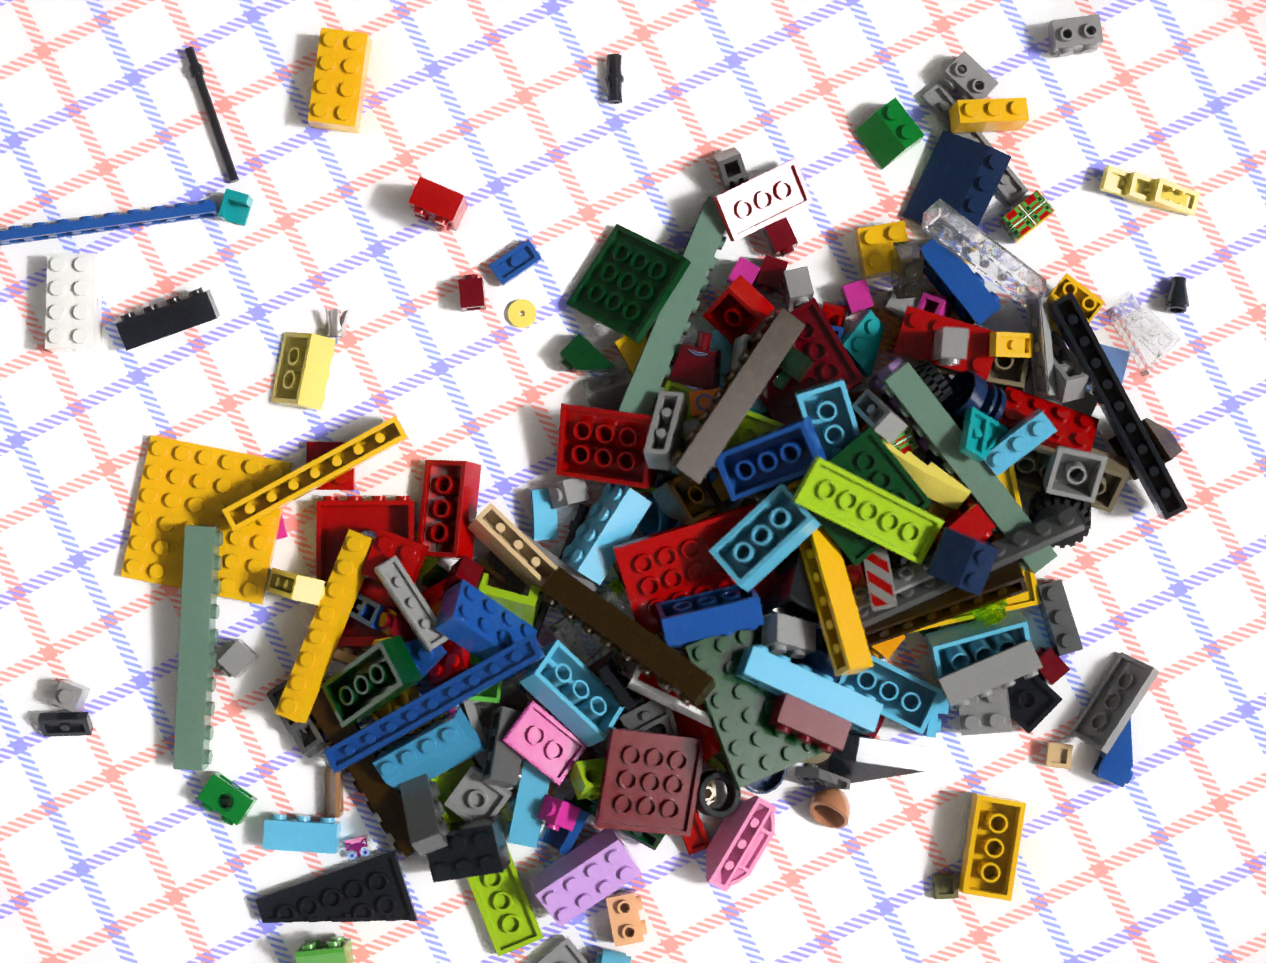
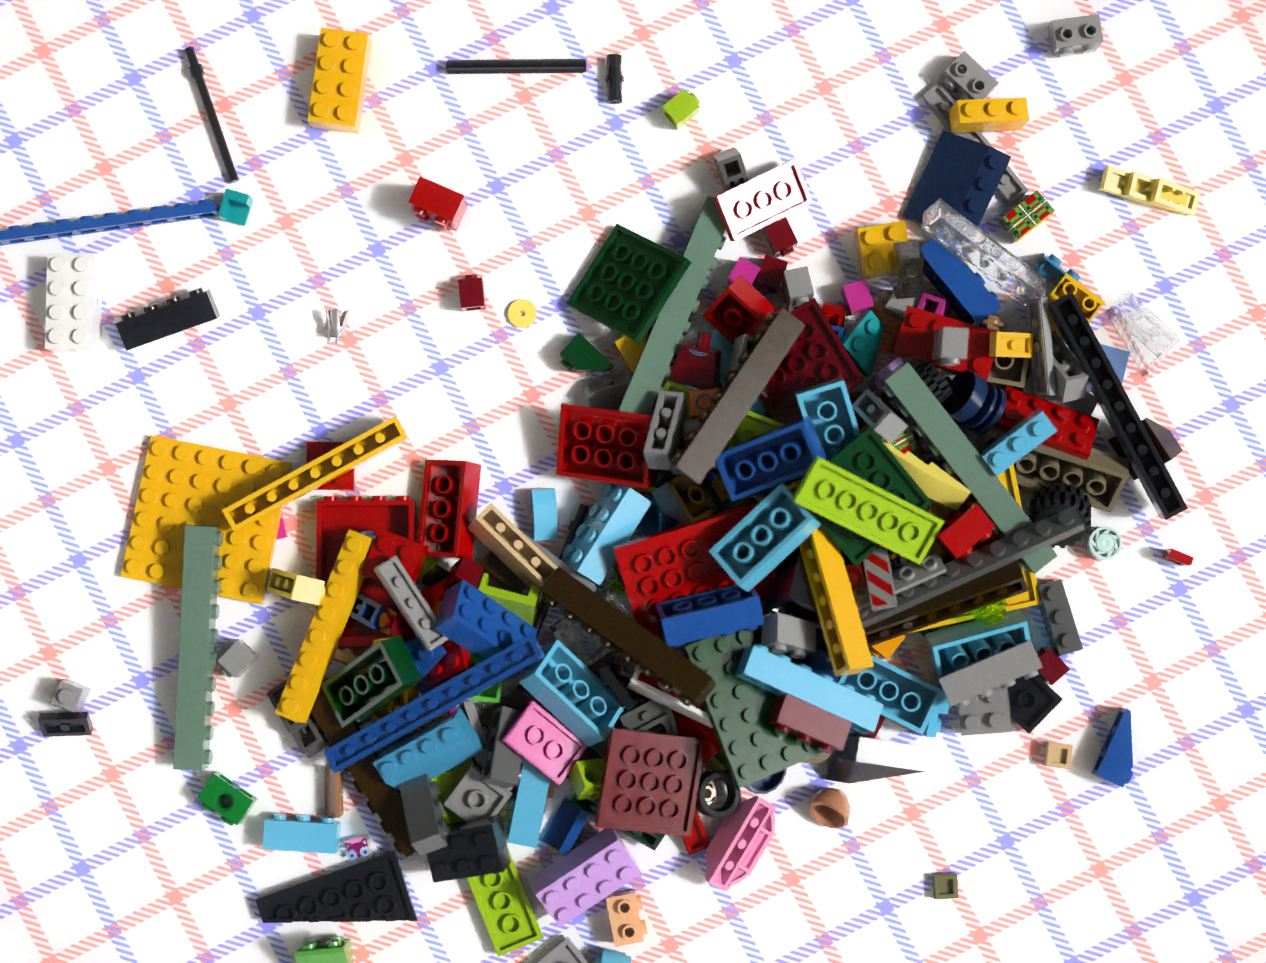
(303, 370): light yellow slope -> none
(492, 66): none -> black axle
(515, 262): blue plate -> none
(558, 813): dark pink brick -> none
(568, 492): light grey brick -> none
(681, 108): none -> lime brick
(794, 366): clear green brick -> none
(811, 775): dark grey wing -> none
(889, 133): green slope -> none
(962, 560): dark blue slope -> none
(979, 434): teal wing -> none
(991, 846): yellow brick -> none
(994, 323): none -> medium nougat axle
(1052, 267): none -> dark azure hinge
(1074, 473): light grey slope -> none
(1103, 543): none -> light aqua wheel
(1114, 702): light grey plate -> none
(1177, 297): black cone -> none
(1177, 557): none -> red tile

